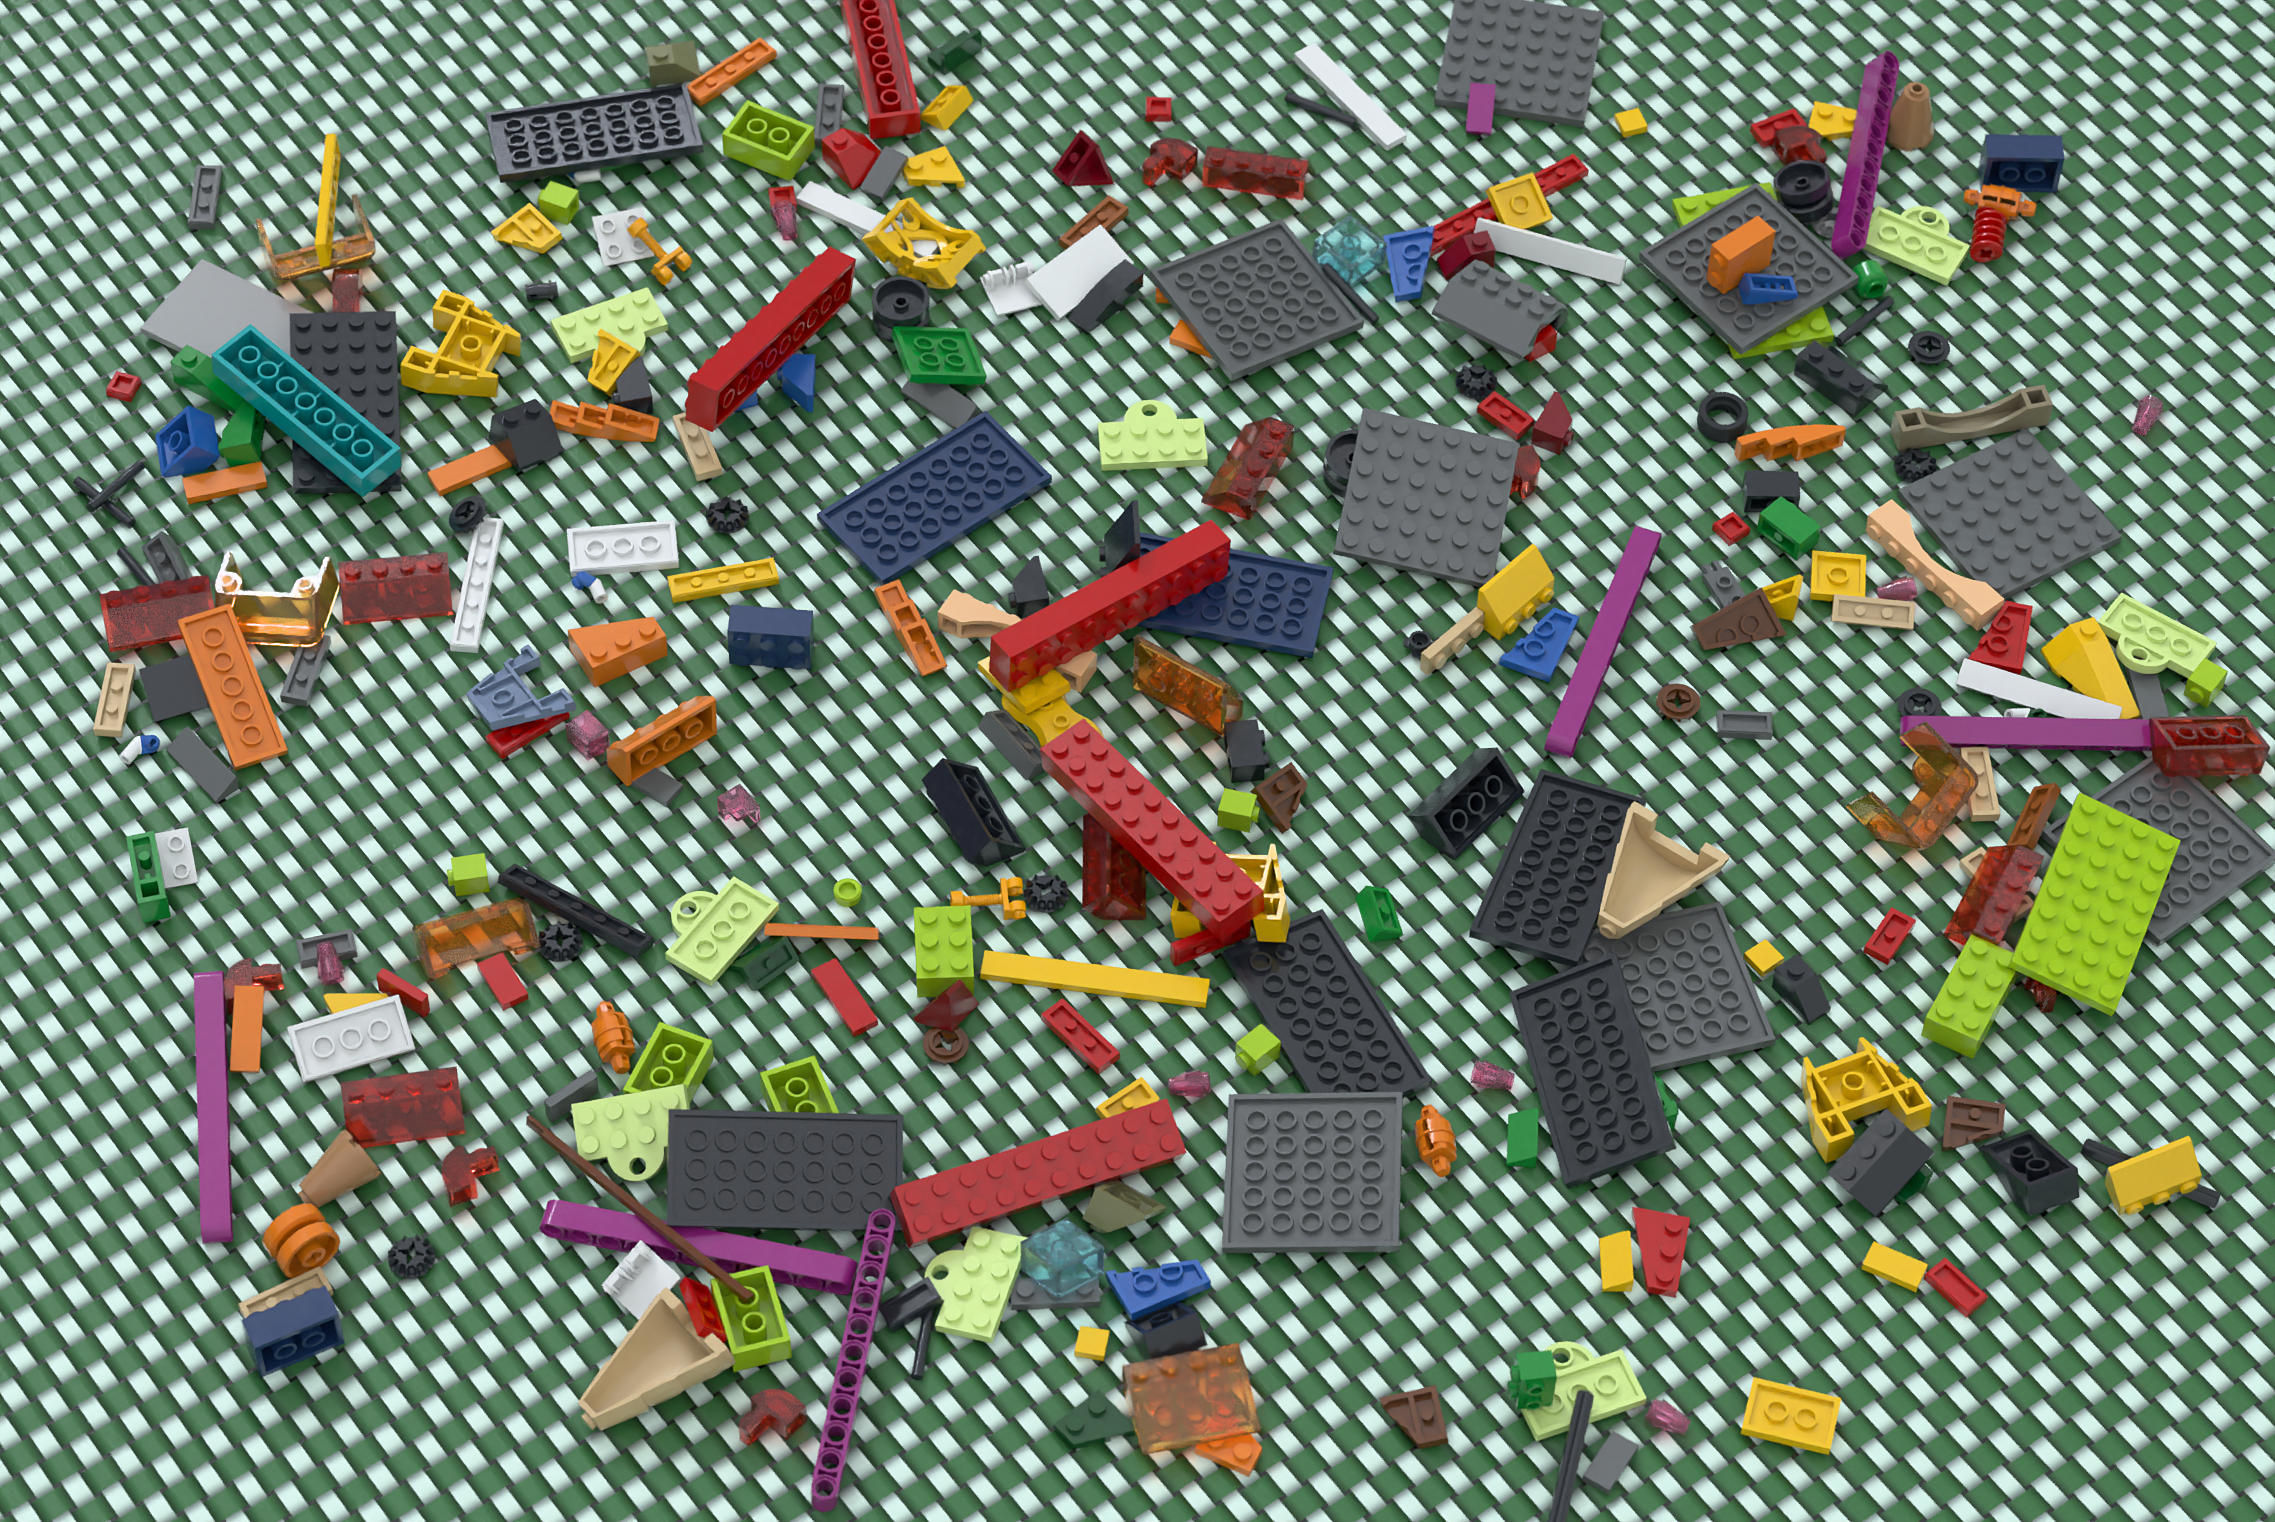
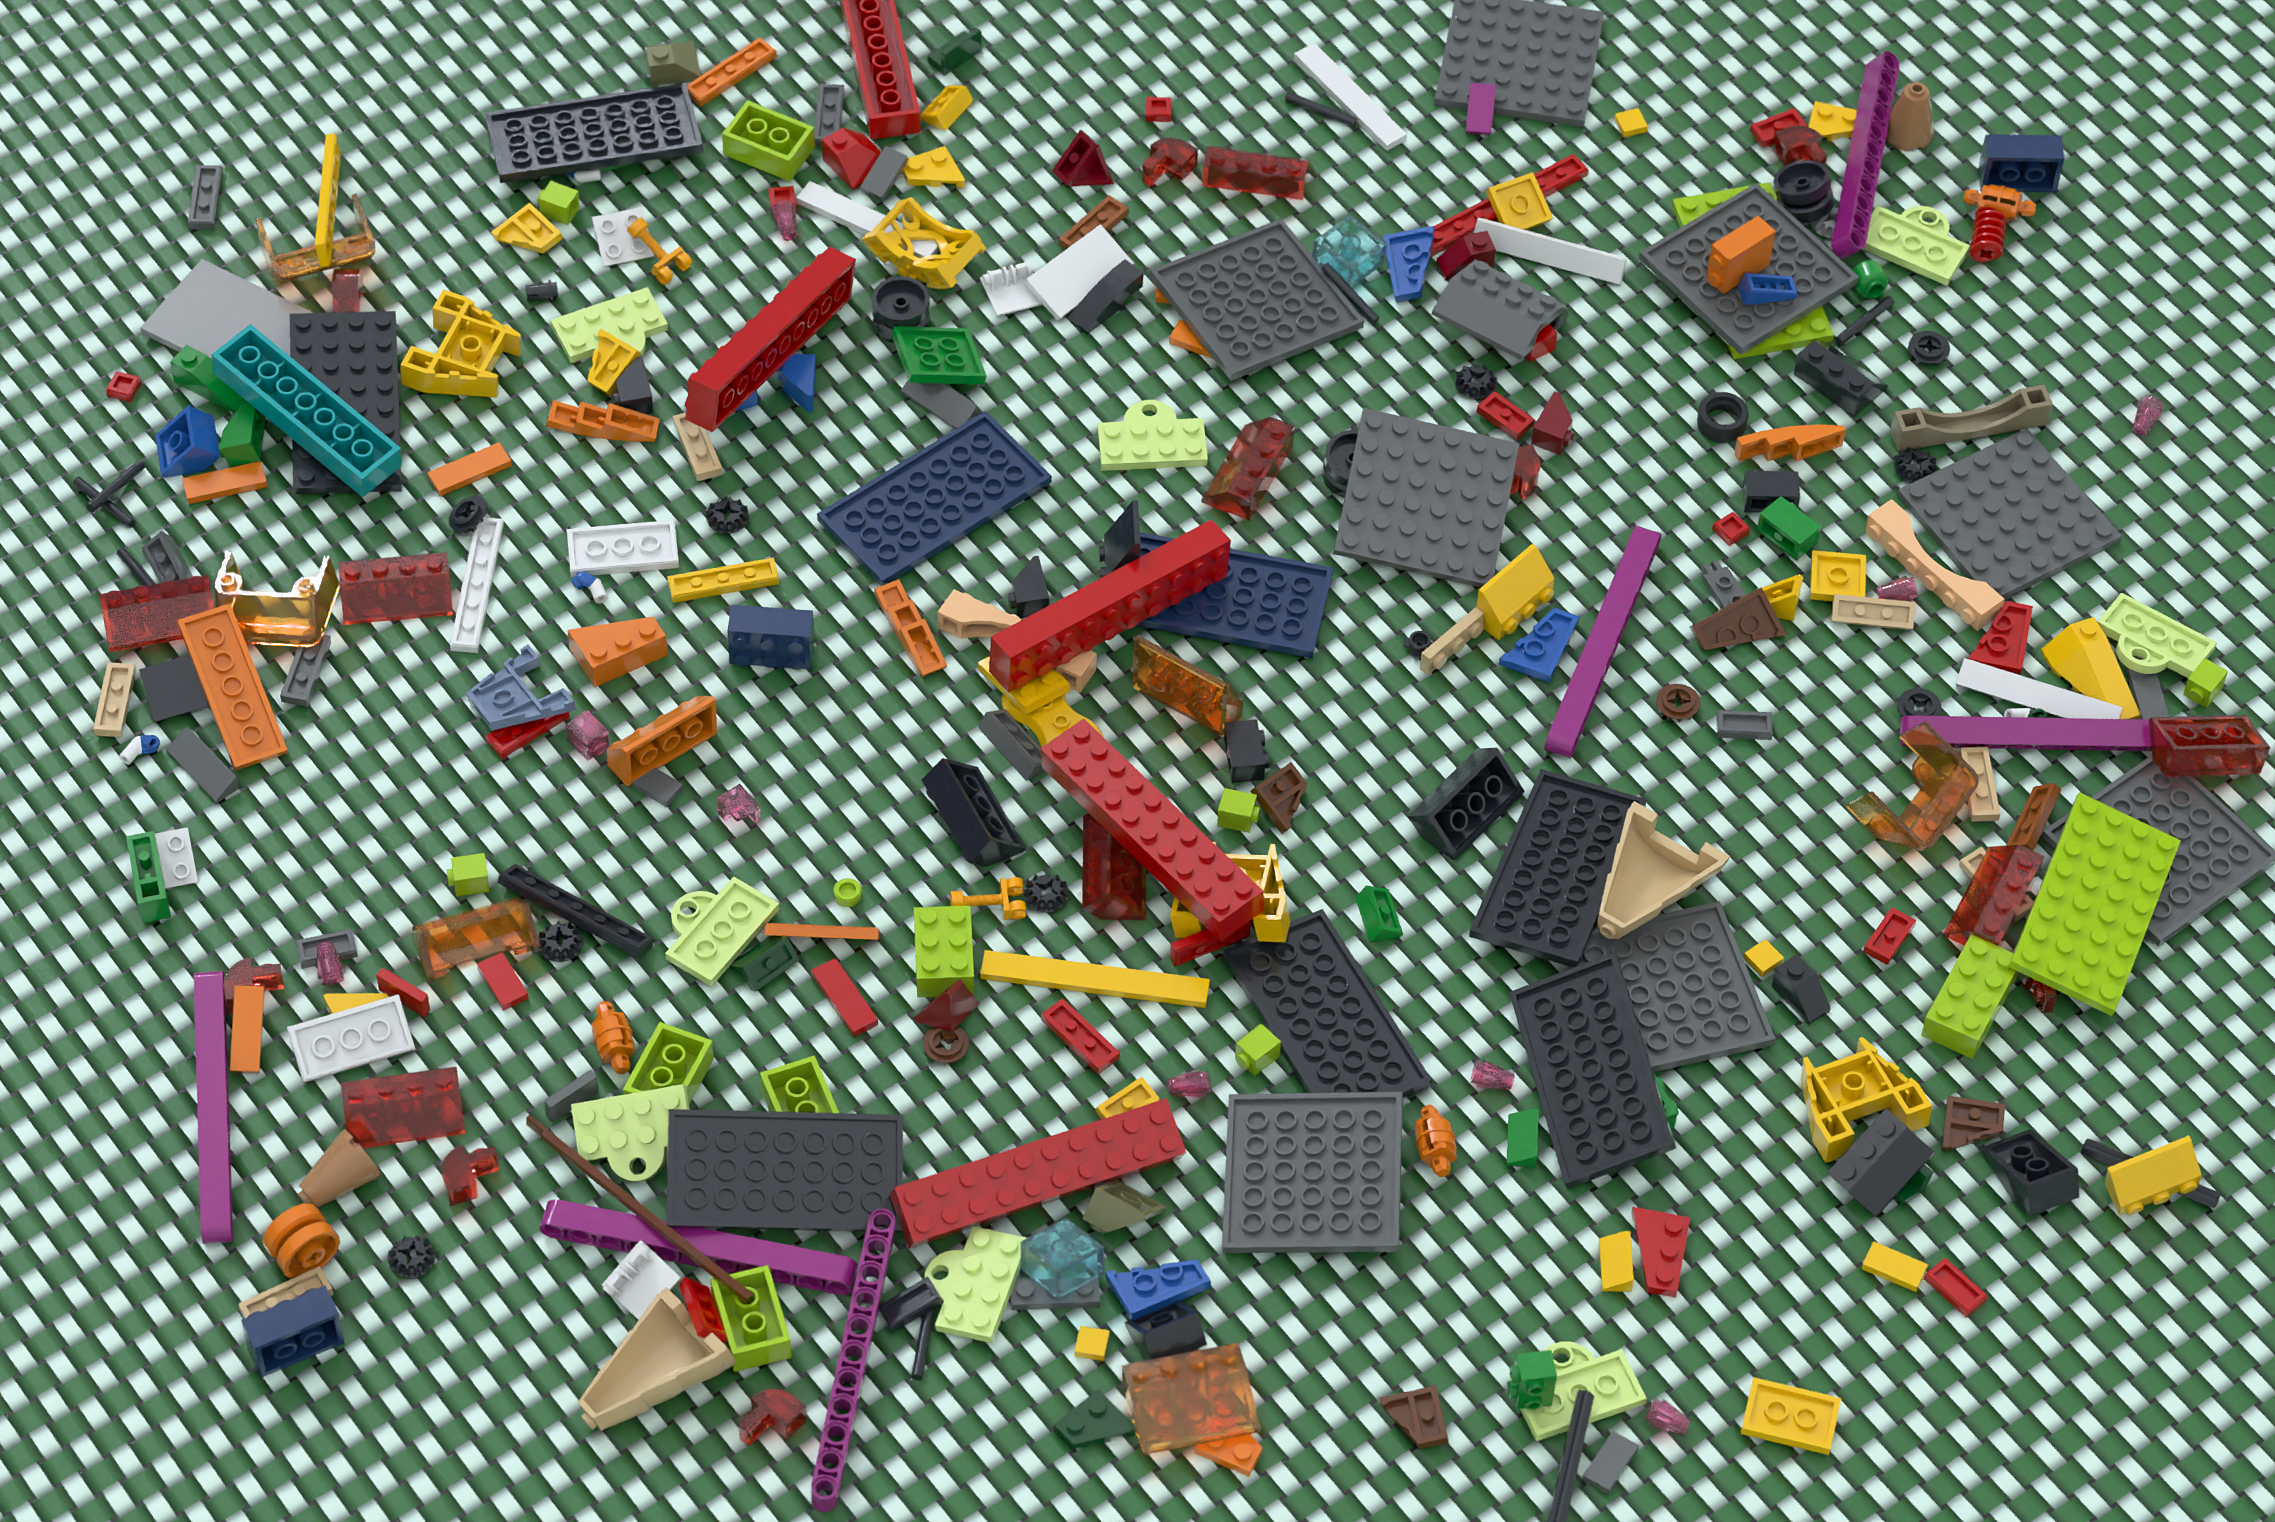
(525, 435): black slope -> none

